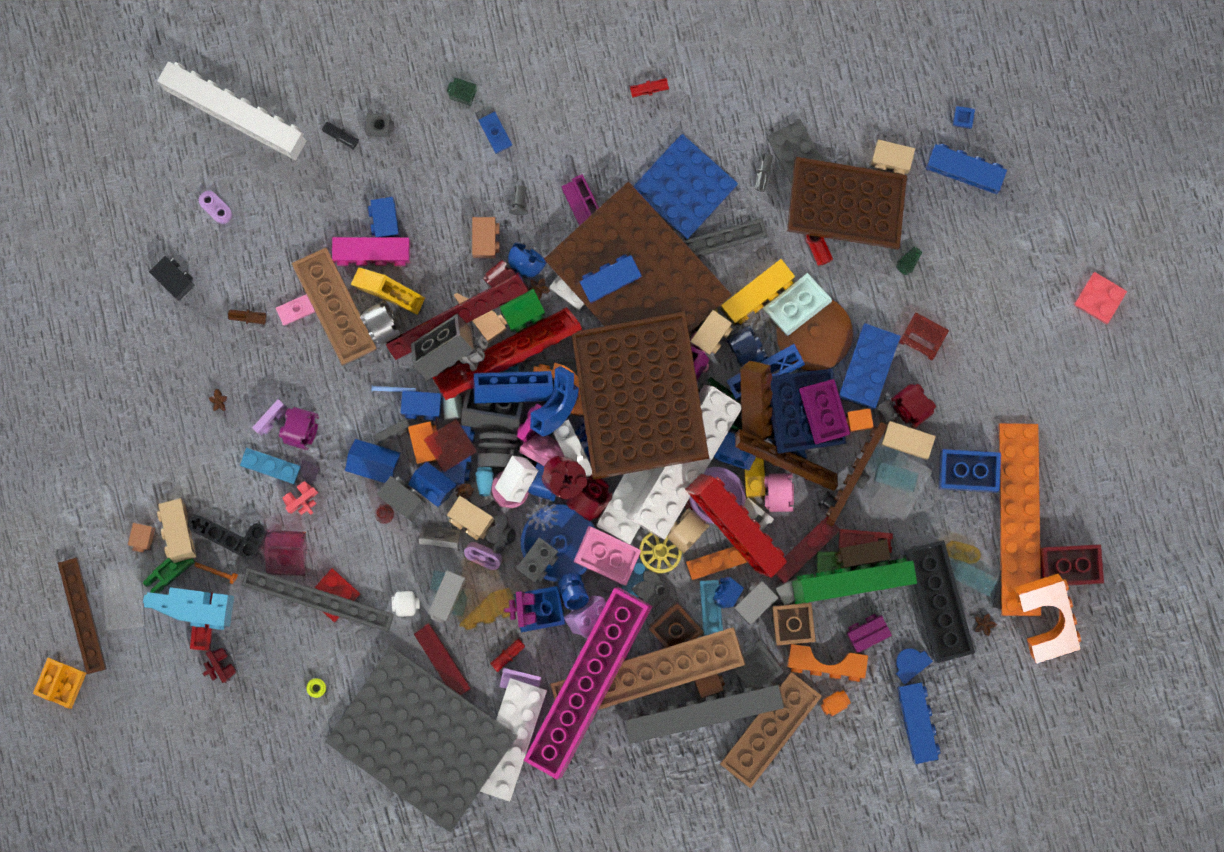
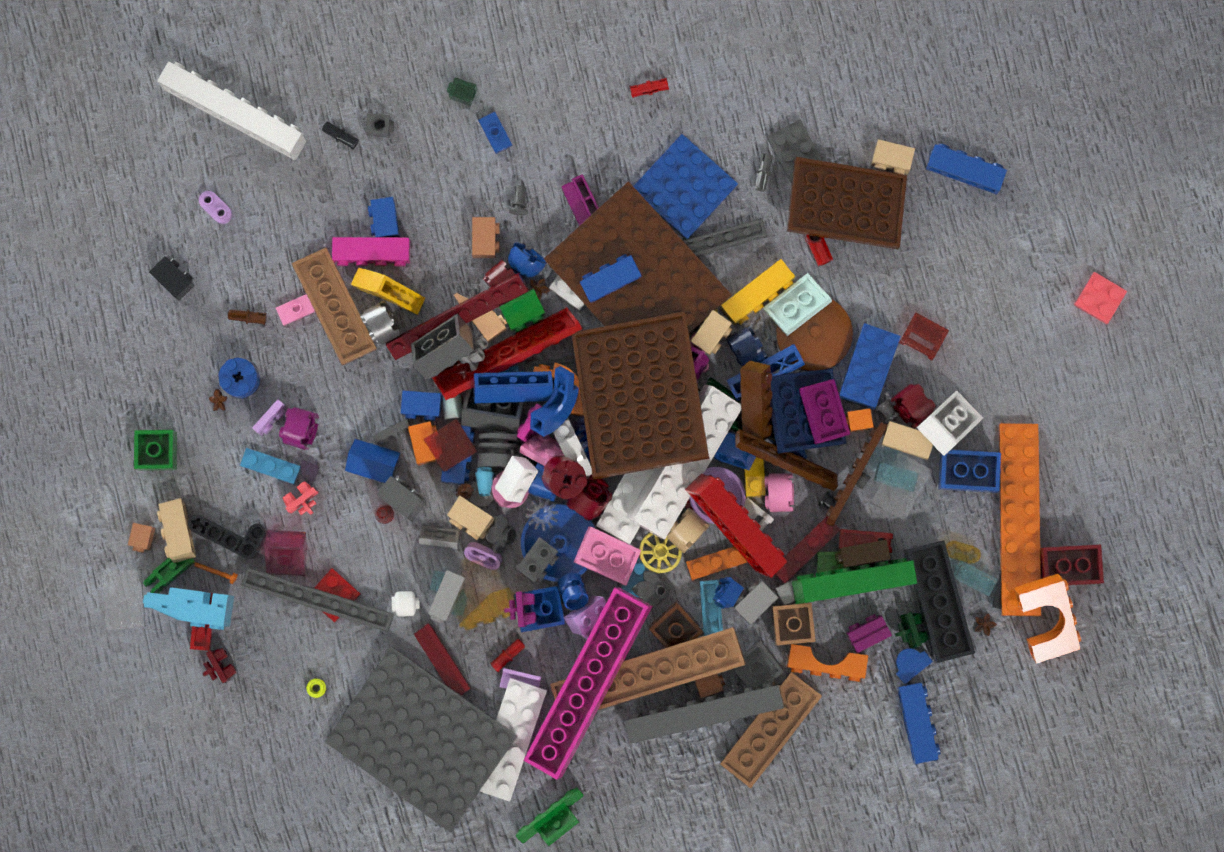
(59, 683): light orange slope -> none
(82, 616): reddish brown plate -> none
(155, 450): none -> green brick
(241, 388): none -> blue brick
(391, 389): light blue piece -> none
(432, 484): blue brick -> none
(554, 821): none -> green bracket
(835, 703): orange brick -> none
(908, 262): clear green cone -> none
(909, 632): none -> dark green hips
(950, 423): none -> white brick
(963, 117): blue plate -> none

